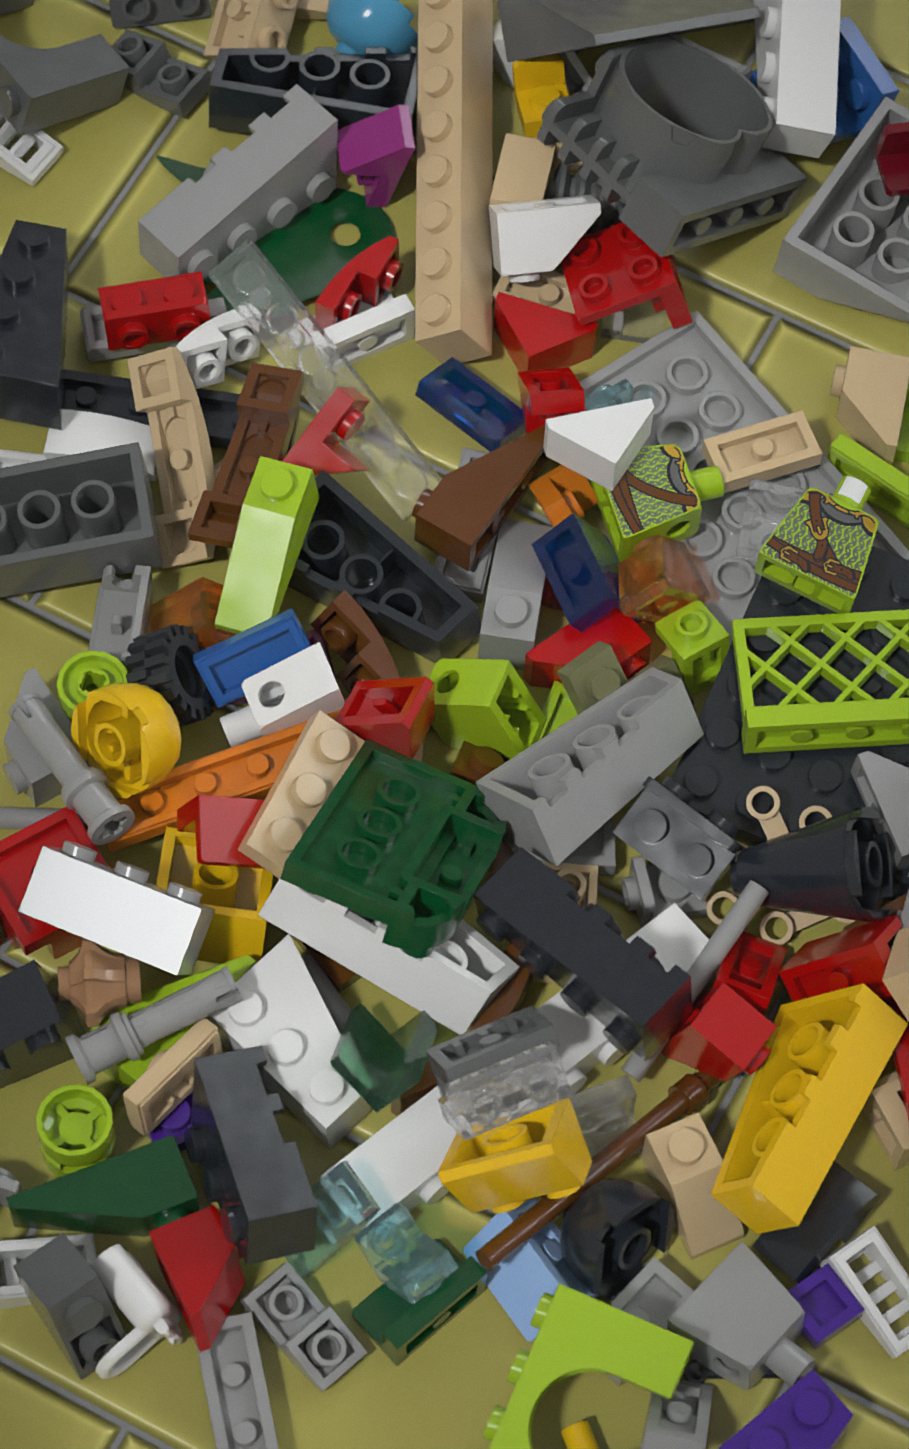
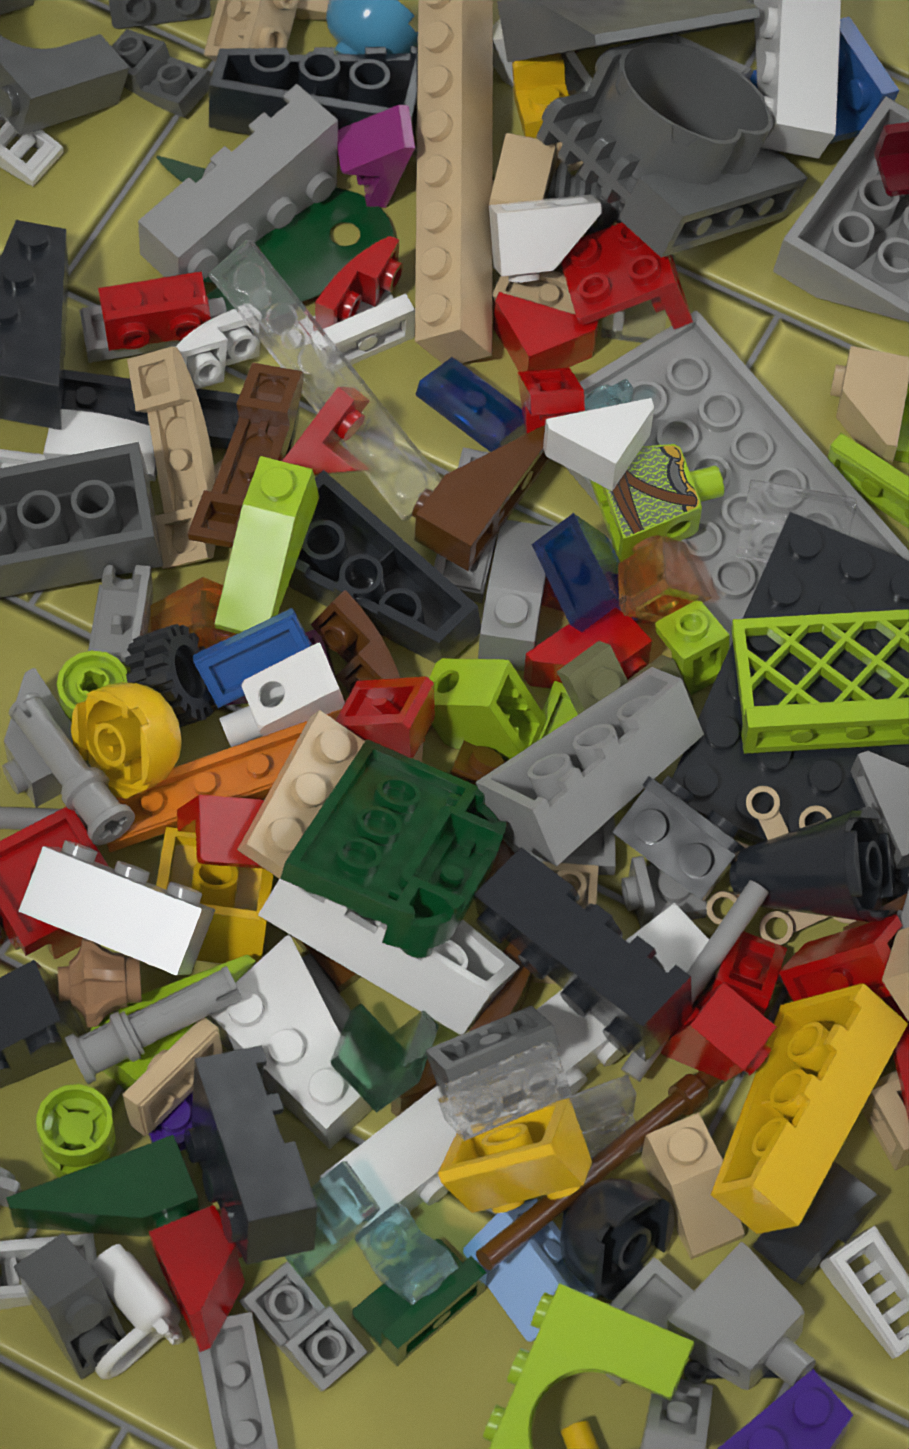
(563, 493): orange bracket -> none
(763, 450): tan plate -> none
(822, 545): torso -> none
(826, 1304): dark purple plate -> none

